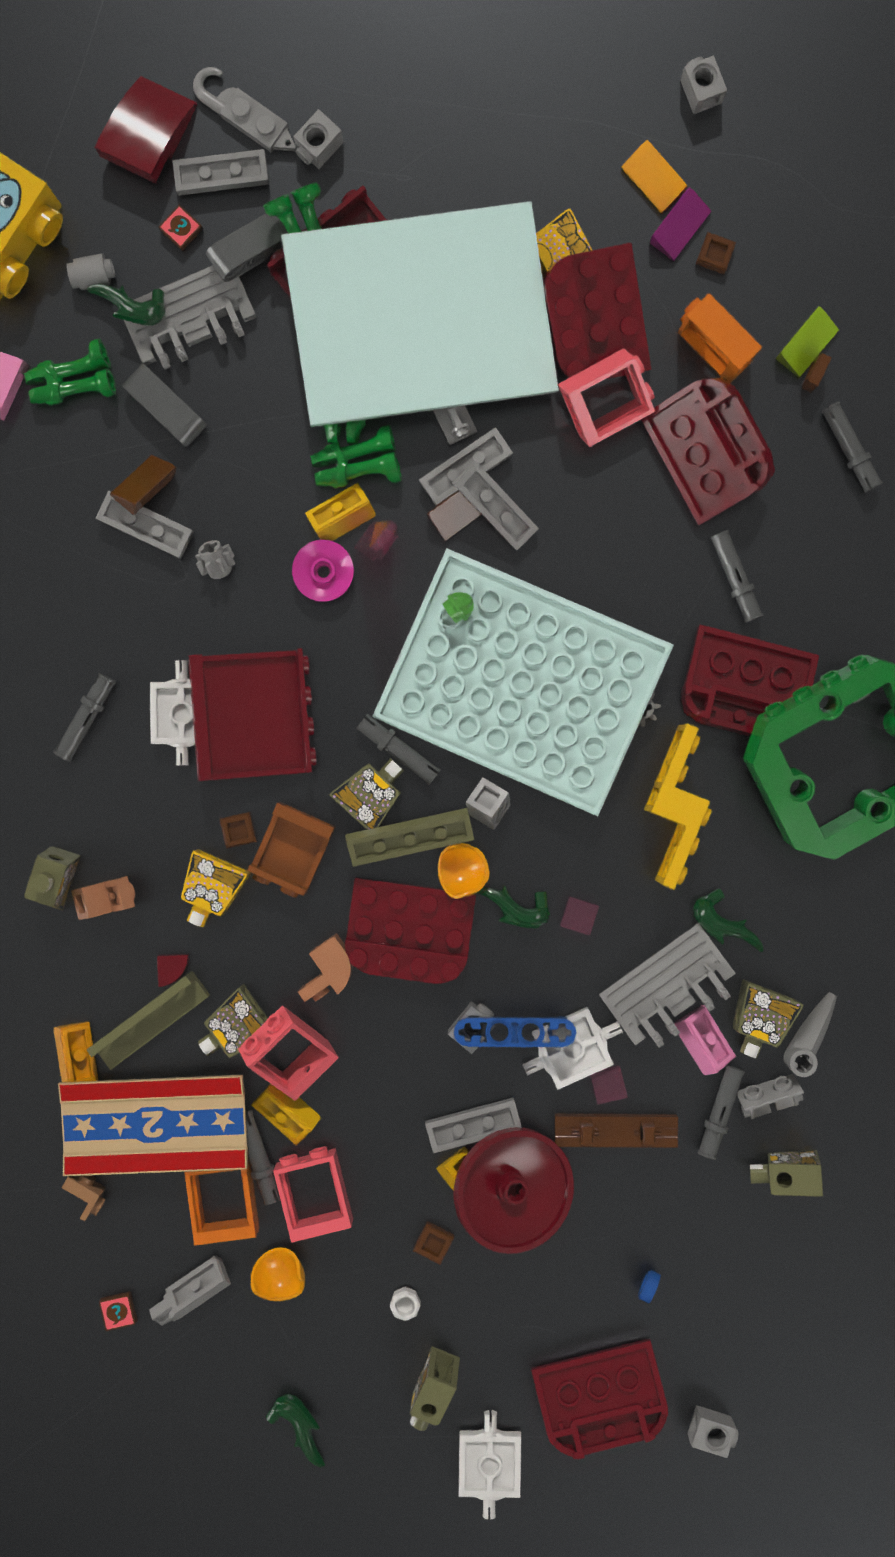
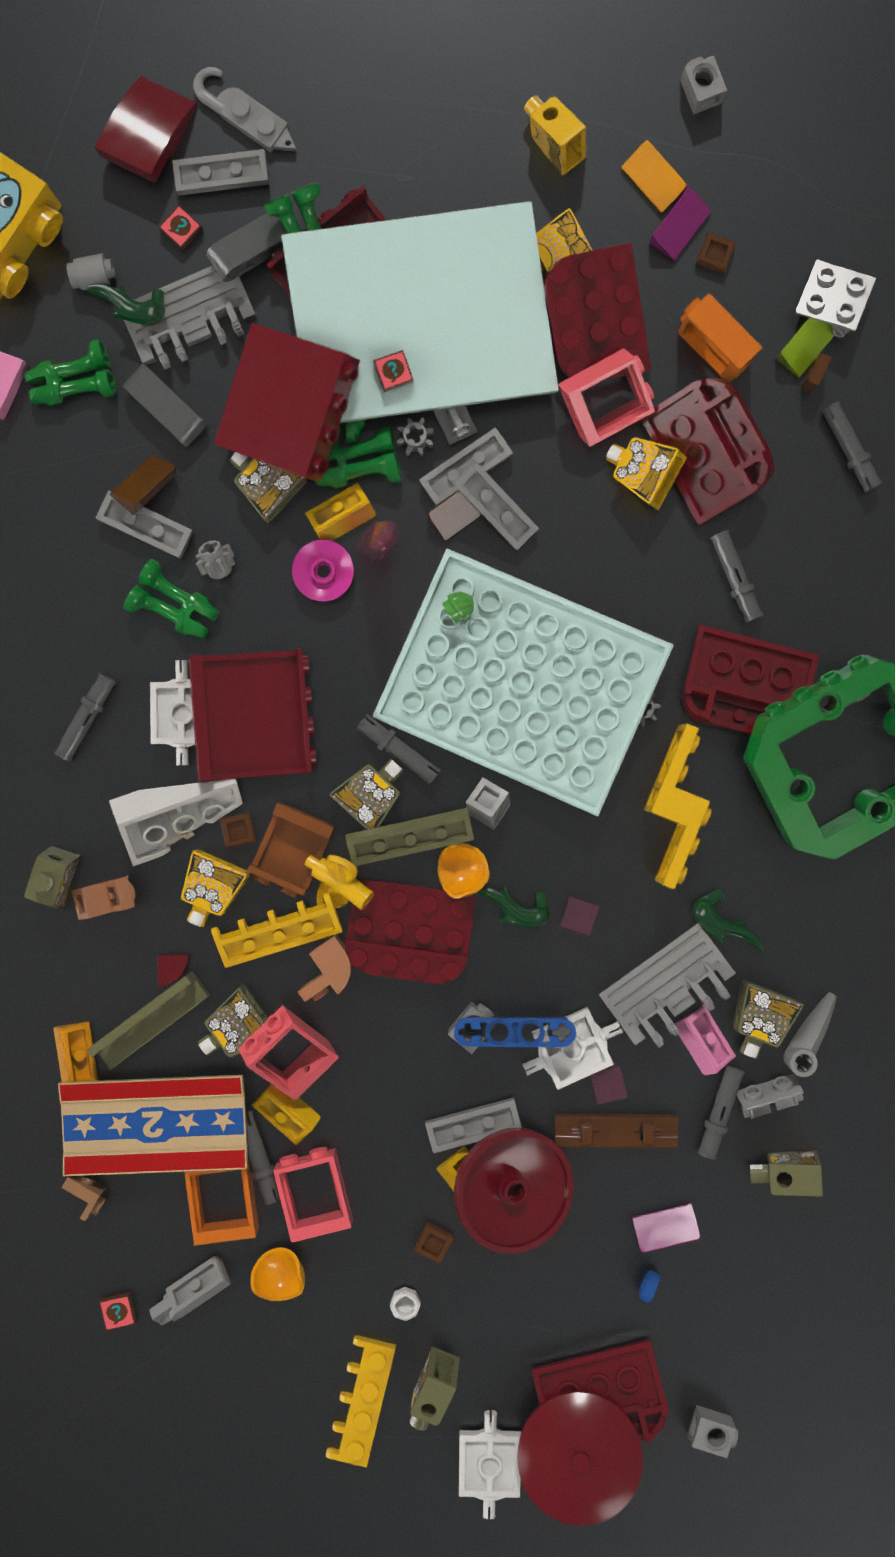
(142, 599): none -> green piece
(162, 816): none -> white wedge
(265, 485): none -> torso
(278, 933): none -> yellow hinge
(287, 402): none -> dark red panel
(297, 1414): dark green piece -> none
(318, 126): light grey brick -> none
(339, 879): none -> yellow plant
(364, 1402): none -> yellow hinge
(393, 371): none -> tile
(420, 430): none -> light grey gear
(557, 132): none -> yellow torso
(579, 1457): none -> dark red dish
(646, 468): none -> torso
(666, 1228): none -> slope
(835, 296): none -> hinge

